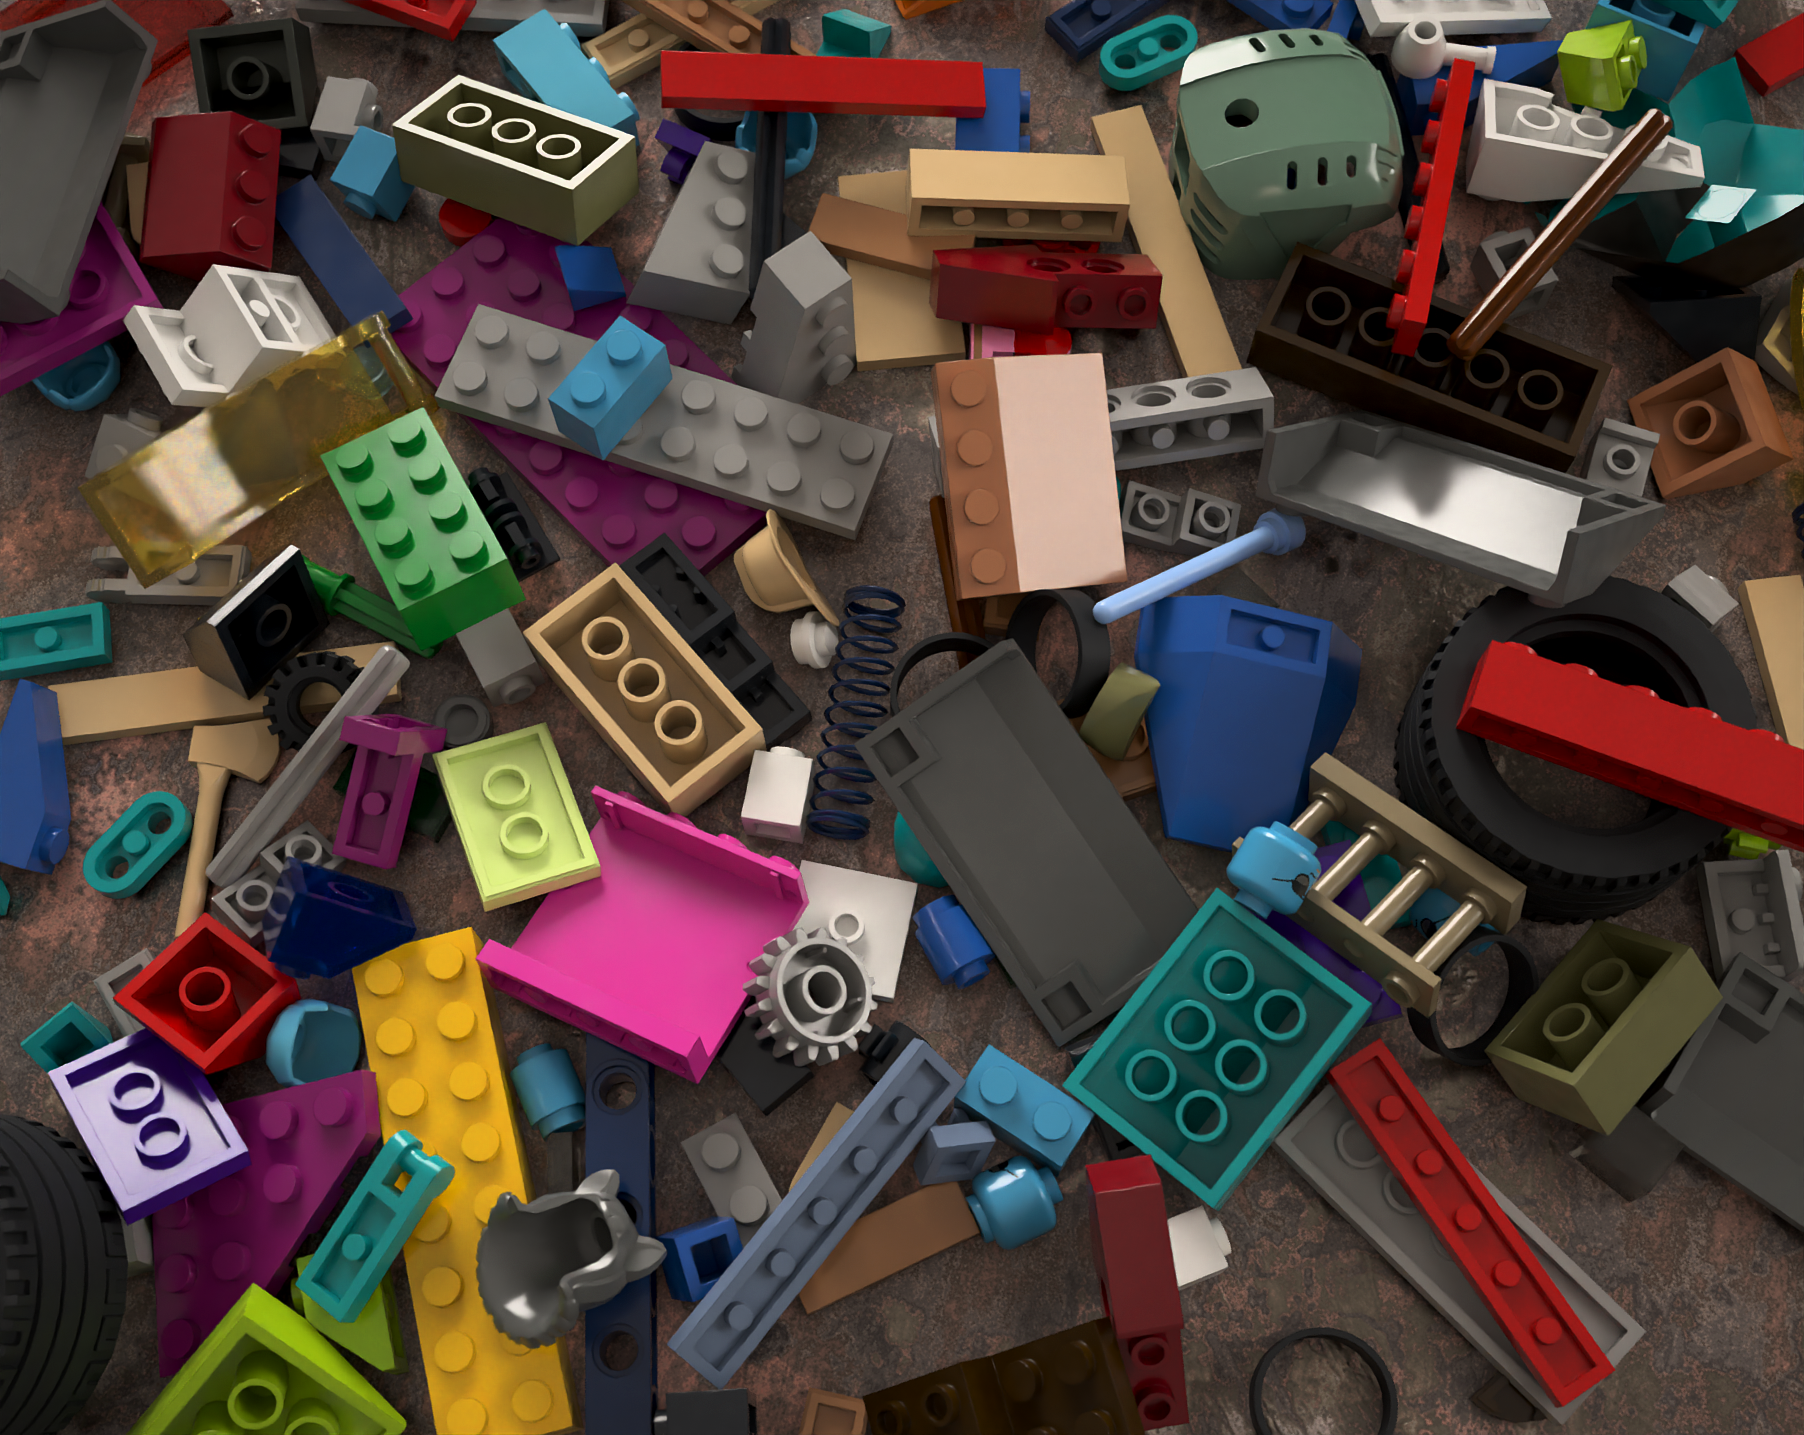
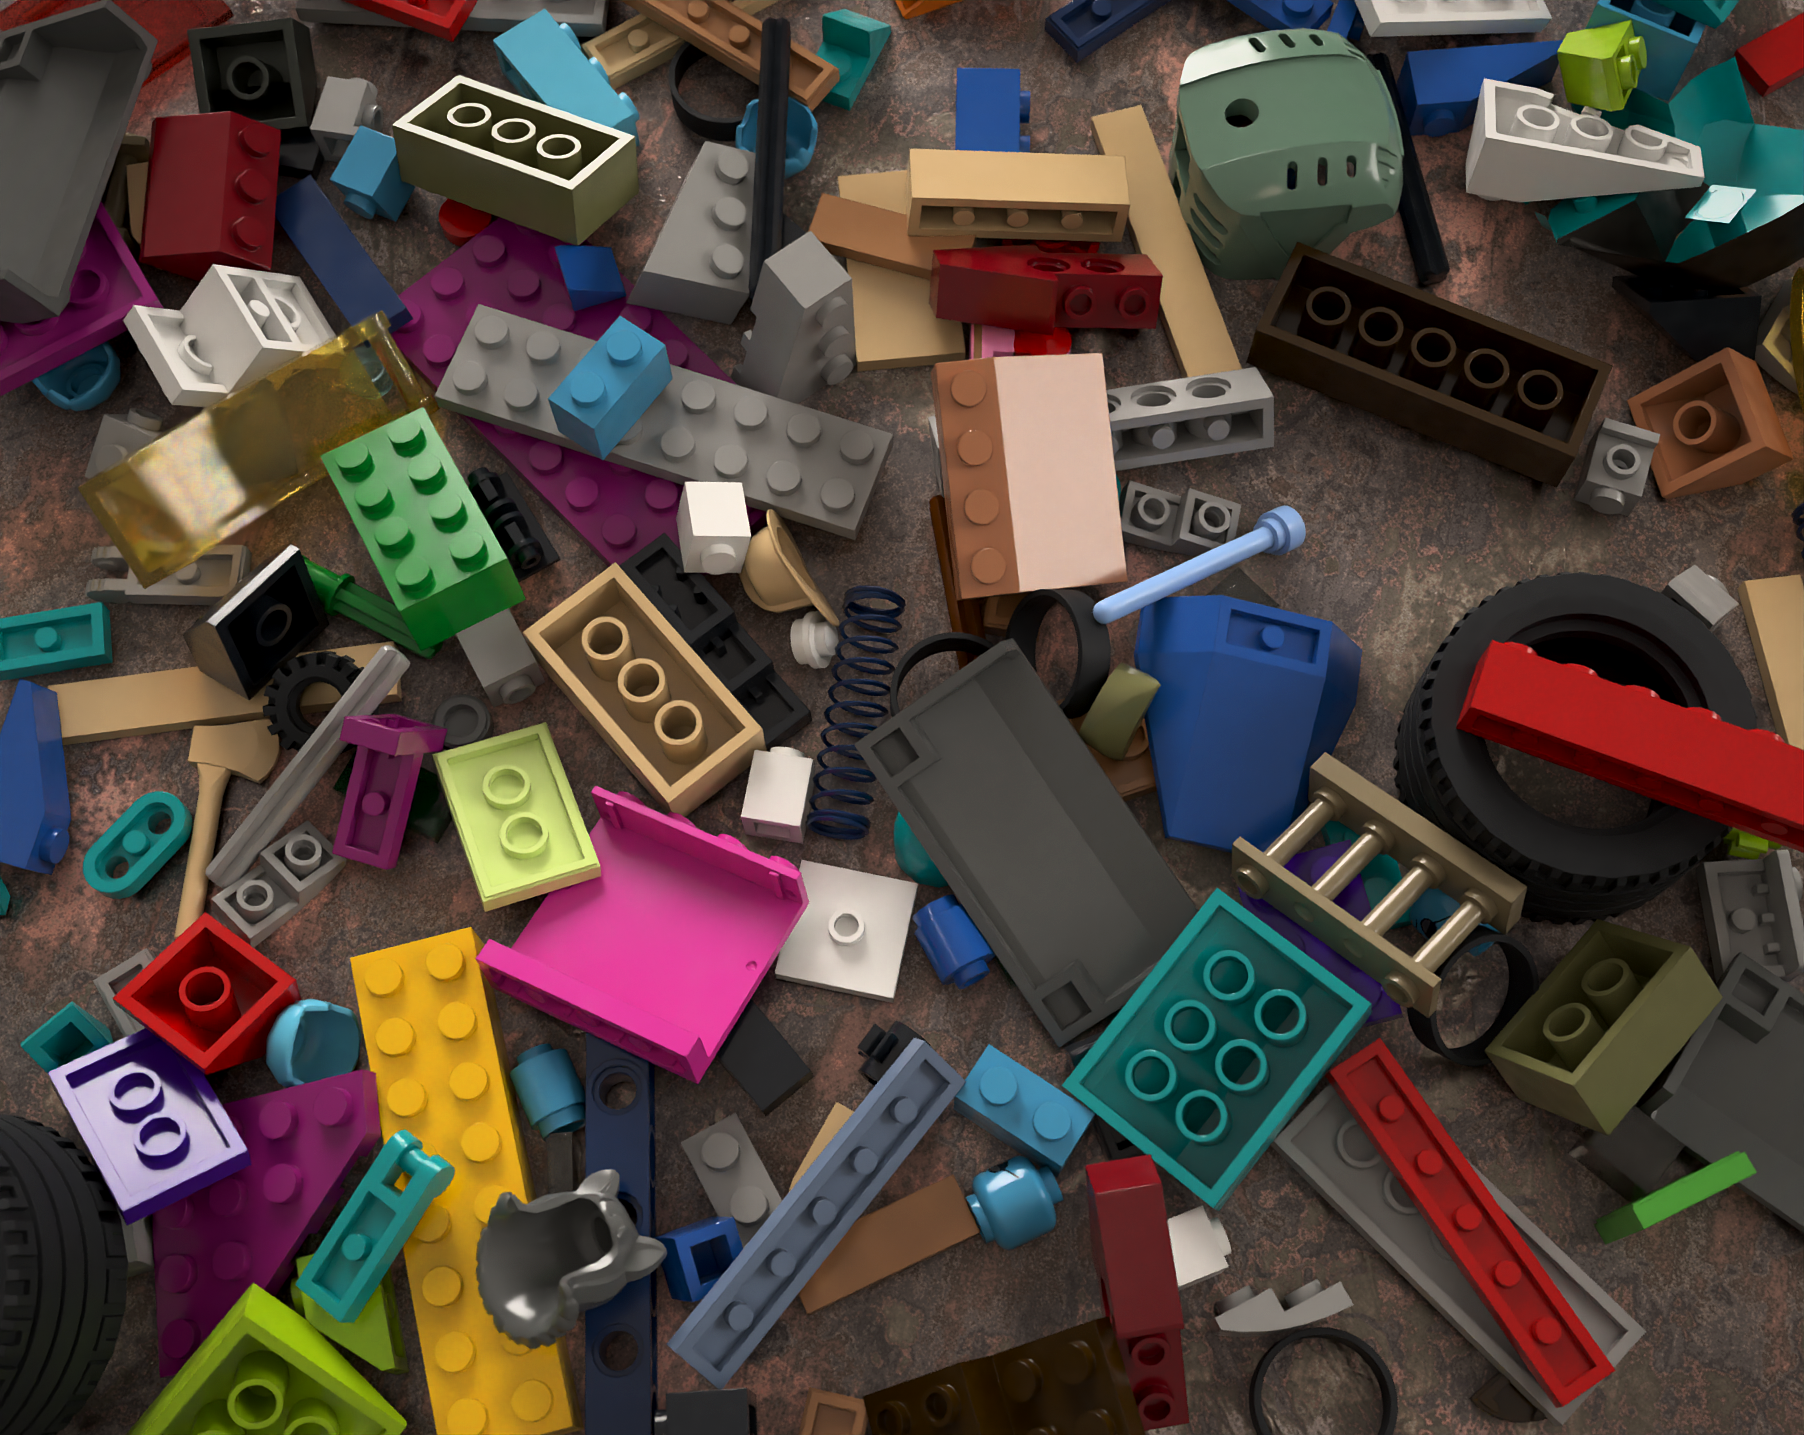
(331, 921): clear blue slope -> none
(682, 149): dark purple tile -> none
(713, 527): none -> white brick
(788, 1014): light grey gear -> none
(822, 84): red tile -> none
(953, 1150): sand blue tile -> none
(1144, 53): teal plate -> none
(1262, 1314): none -> light grey slope
(1274, 870): dark azure head -> none
(1422, 50): white bar -> none
(1427, 222): red plate -> none
(1455, 503): dark grey slope -> none
(1497, 255): light grey brick -> none
(1559, 234): reddish brown axle -> none
(1674, 1197): none -> bright green tile

